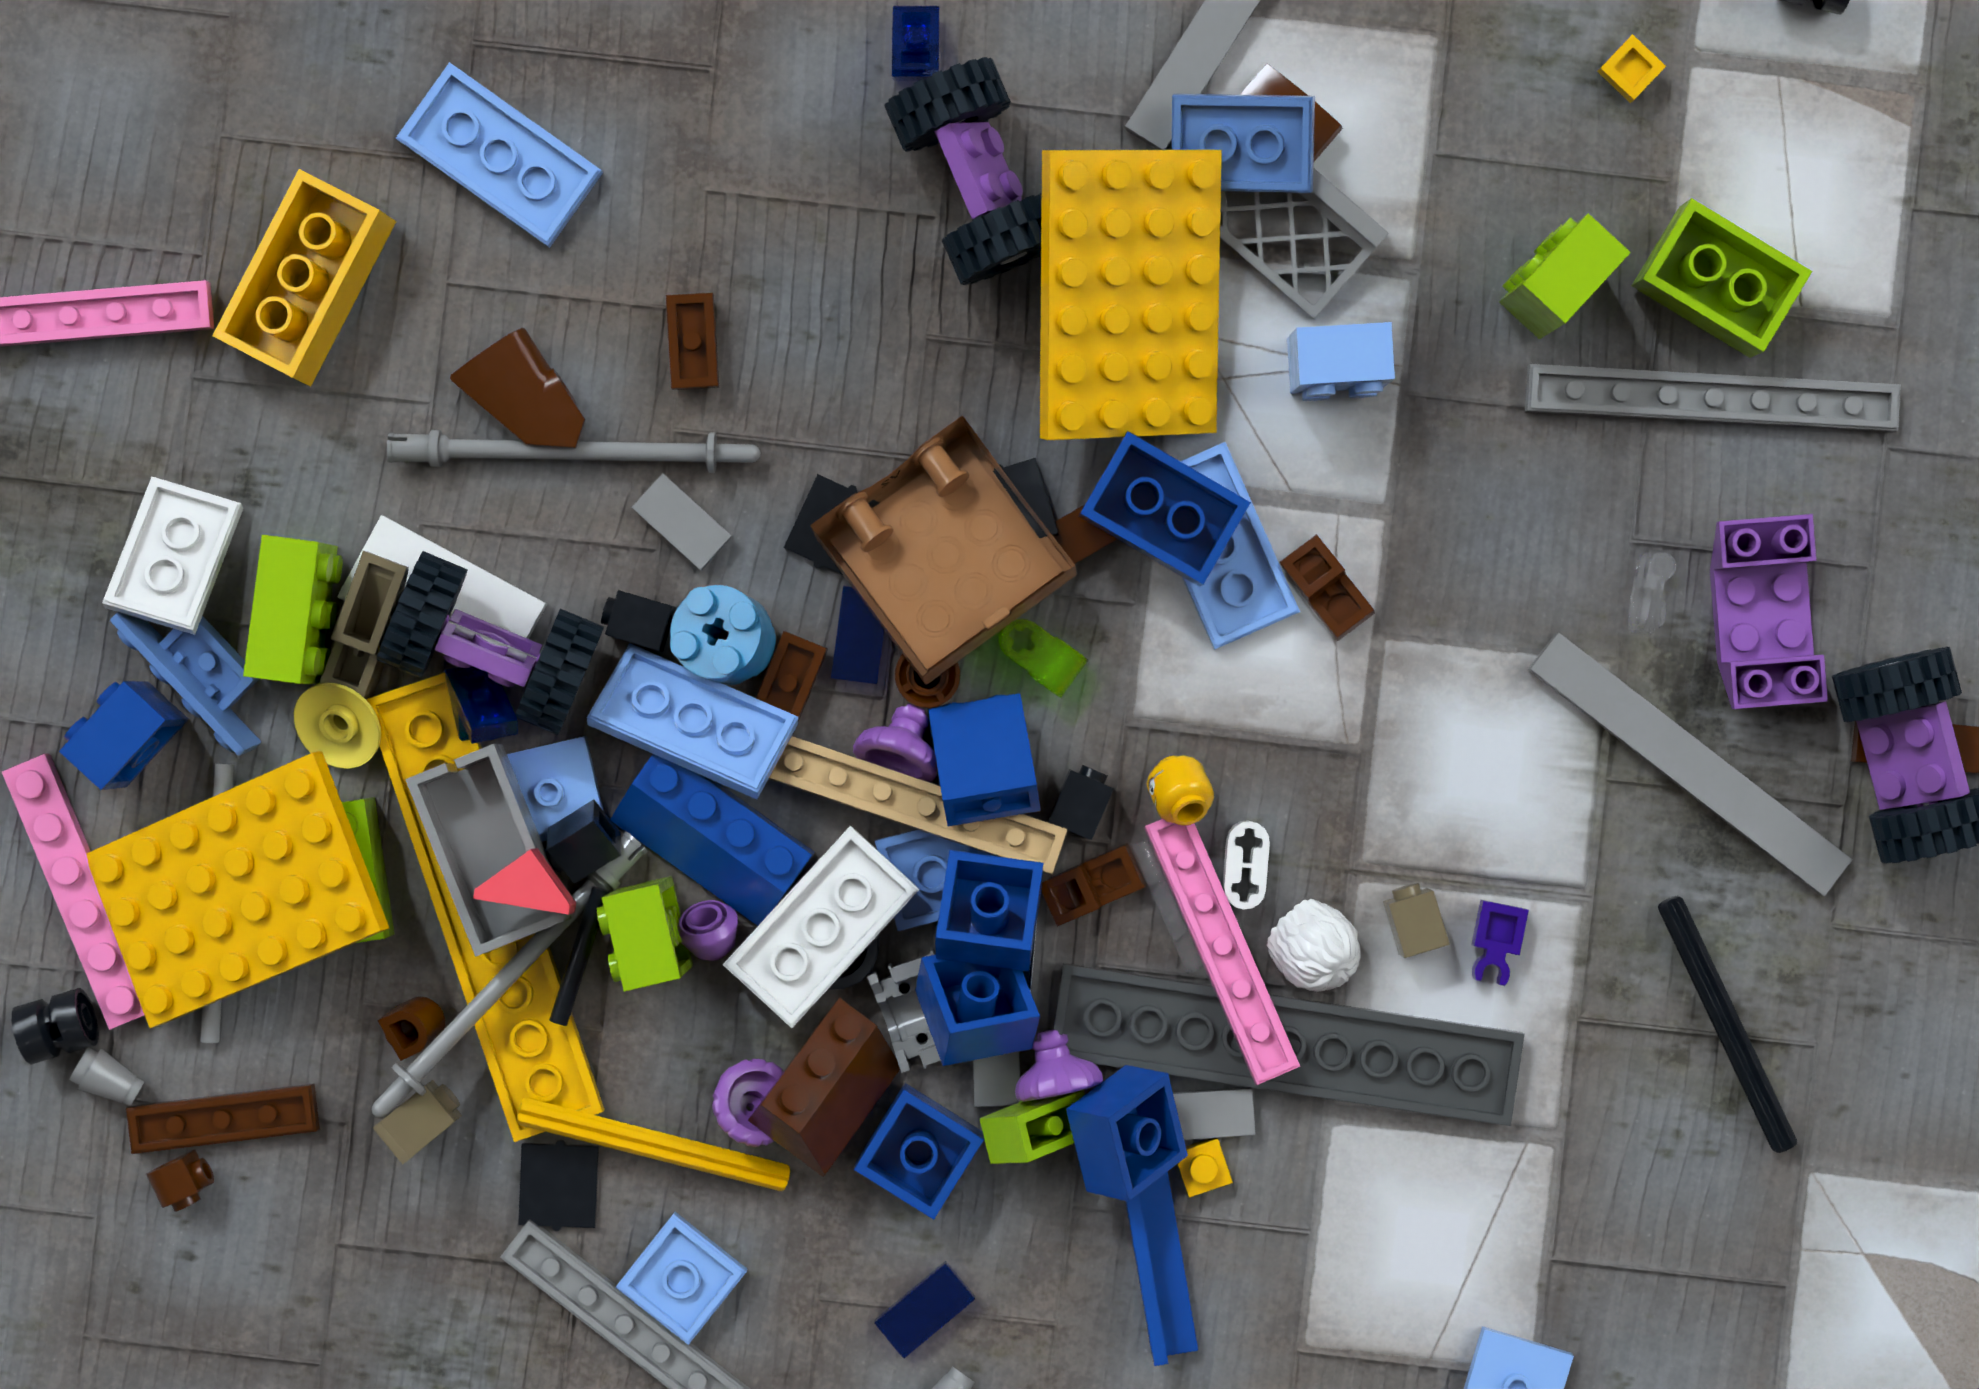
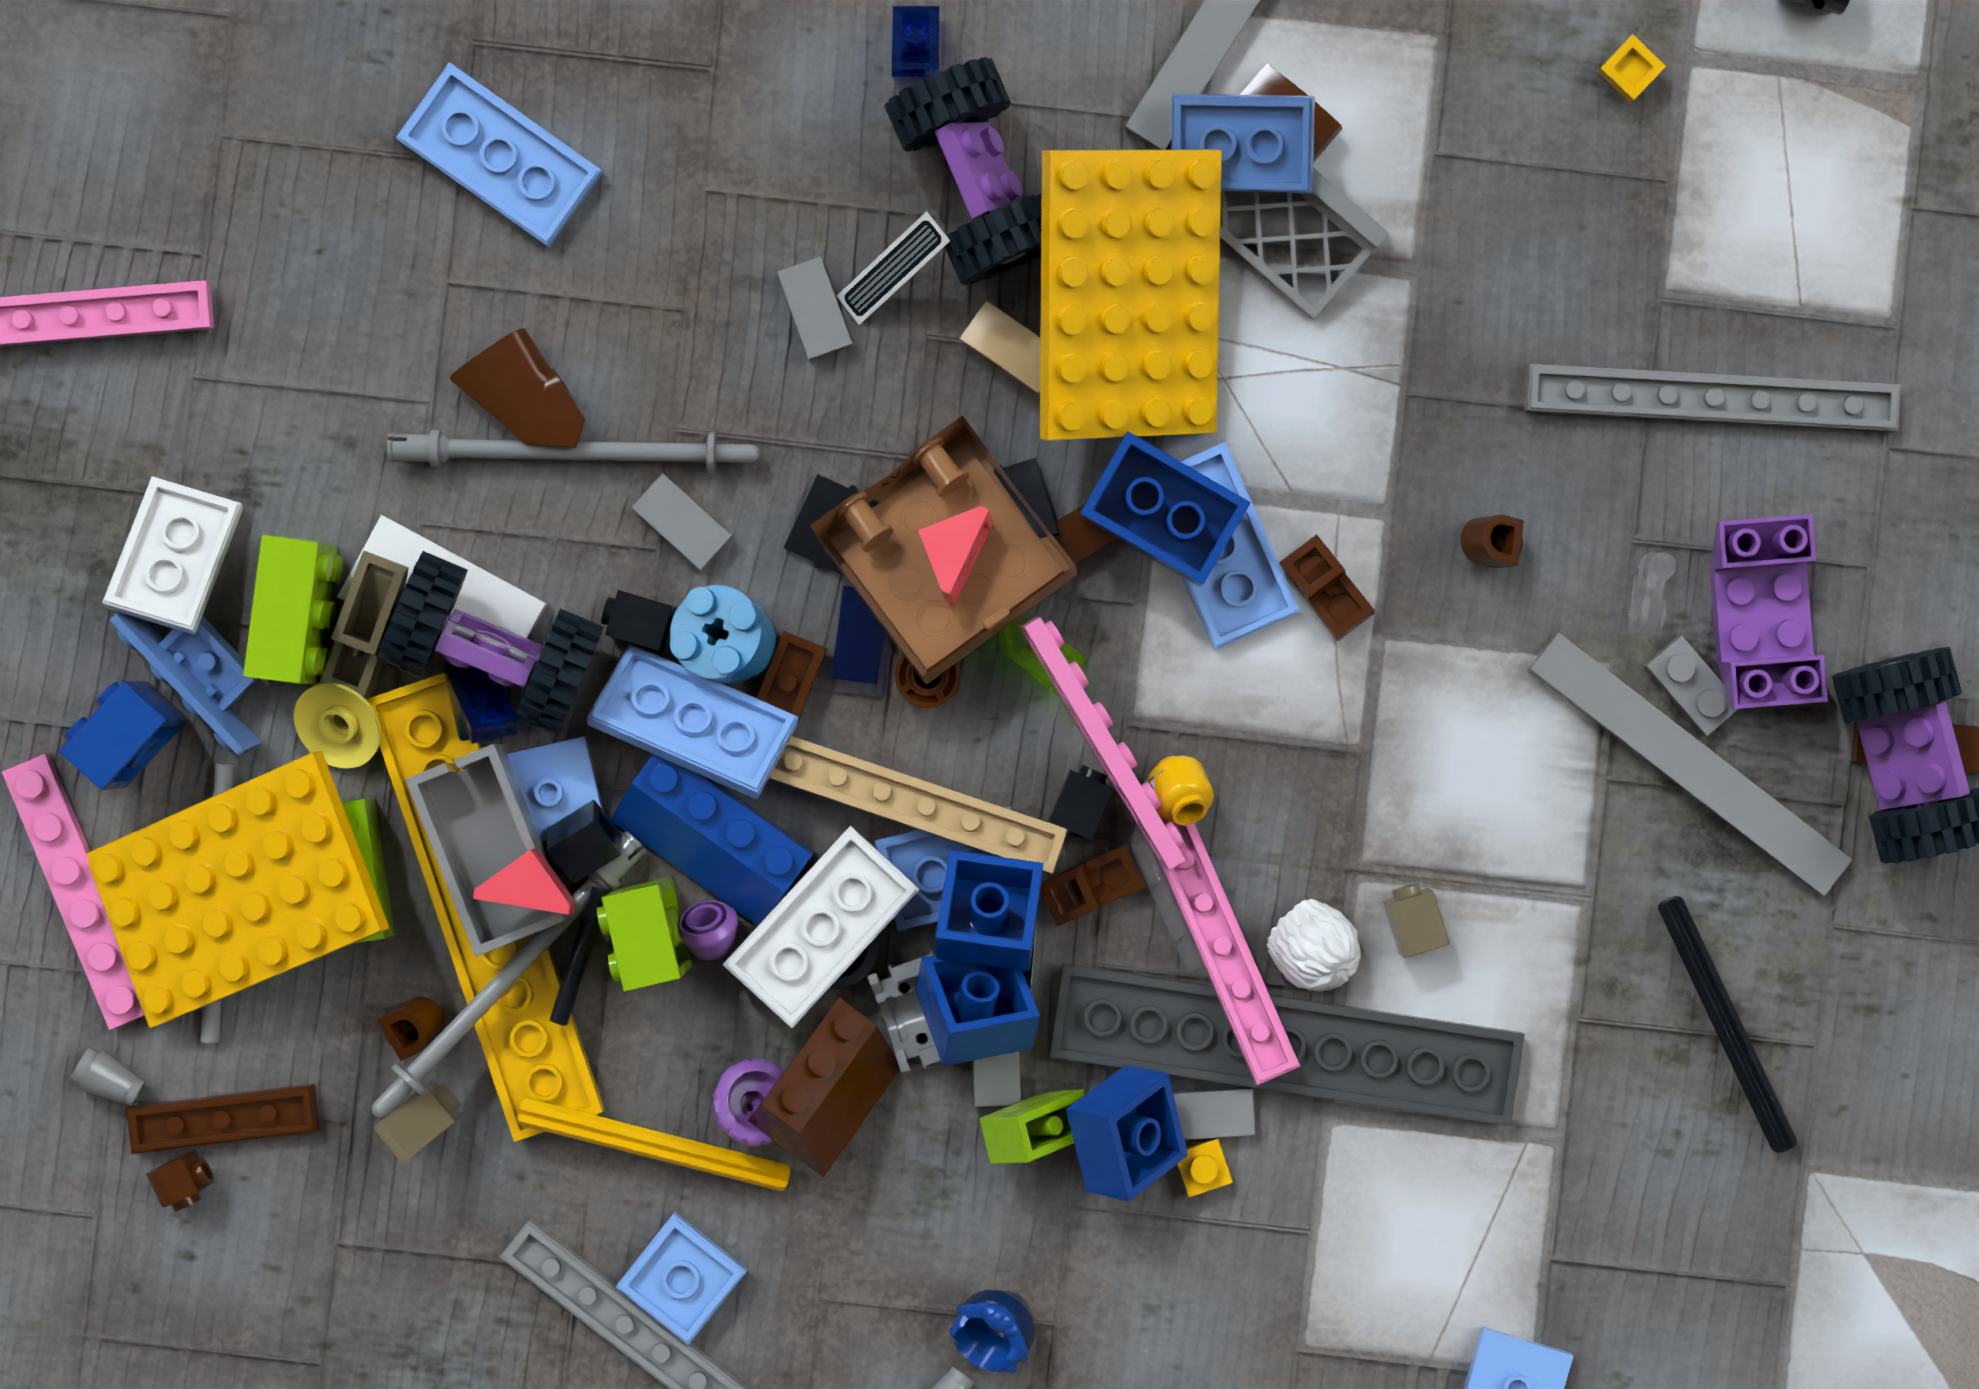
(63, 1023): black wheel -> none
(304, 277): yellow brick -> none
(558, 1185): black piece -> none
(692, 341): reddish brown plate -> none
(814, 308): none -> light grey tile
(893, 268): none -> sticker
(900, 744): medium lavender hair -> none
(919, 1151): blue brick -> none
(924, 1309): clear blue tile -> none
(954, 548): none -> coral slope
(984, 759): blue panel -> none
(994, 1330): none -> blue hair
(1005, 344): none -> tan slope
(1055, 1070): medium lavender hair -> none
(1094, 725): none -> bright pink plate
(1161, 1272): blue fence -> none
(1257, 866): white beam -> none
(1340, 359): light blue brick -> none
(1493, 540): none -> reddish brown plate
(1499, 931): dark purple plate -> none
(1562, 275): lime brick -> none
(1691, 685): none -> light grey plate
(1721, 278): lime brick -> none

